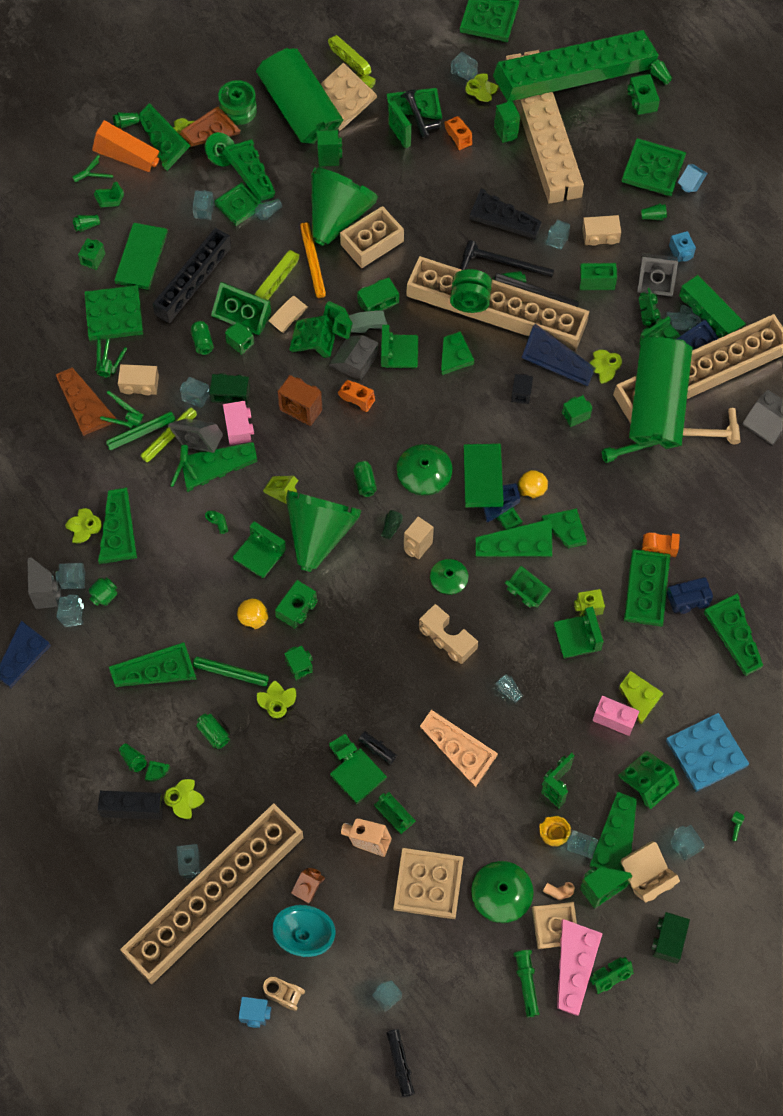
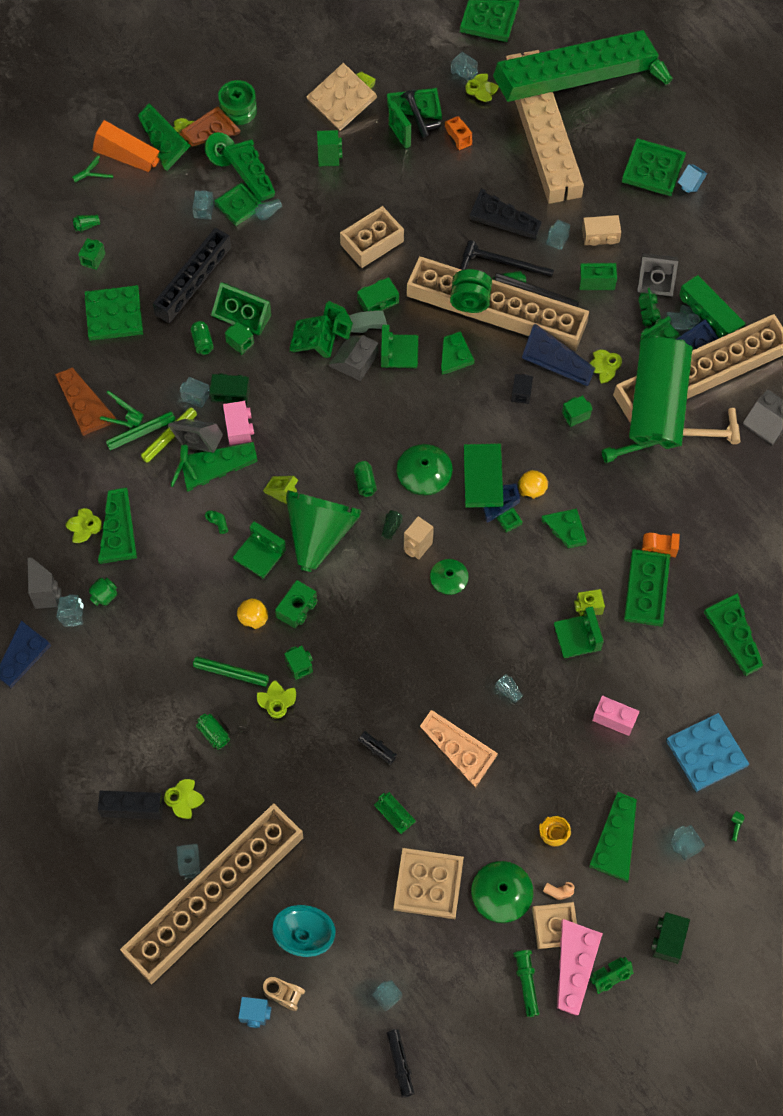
(71, 576): clear light blue brick -> none
(104, 366): green plant -> none
(109, 197): green bracket -> none
(125, 120): green cone -> none
(133, 758): green cone -> none
(138, 379): tan brick -> none
(141, 256): green tile -> none
(156, 771): green tile -> none
(157, 667): green wing -> none
(278, 275): lime beam -> none
(288, 313): tan slope -> none
(299, 94): green cylinder -> none
(300, 400): dark orange brick -> none
(307, 884): dark orange bracket -> none
(312, 260): light orange axle -> none
(336, 204): green cone -> none
(343, 748): green bracket -> none
(349, 56): lime beam -> none
(357, 394): orange leg -> none
(358, 776): green tile -> none
(368, 836): light nougat torso -> none
(458, 646): tan arch -> none
(507, 121): green brick -> none
(522, 541): green wing -> none
(528, 587): green bracket -> none
(552, 787): green bracket -> none
(582, 844): clear light blue brick -> none
(603, 884): green slope -> none
(640, 695): lime wing -> none
(643, 94): green brick -> none
(649, 872): tan bracket -> none
(650, 778): green bracket -> none
(655, 212): green cone -> none
(682, 246): dark azure brick -> none
(690, 595): dark blue brick -> none

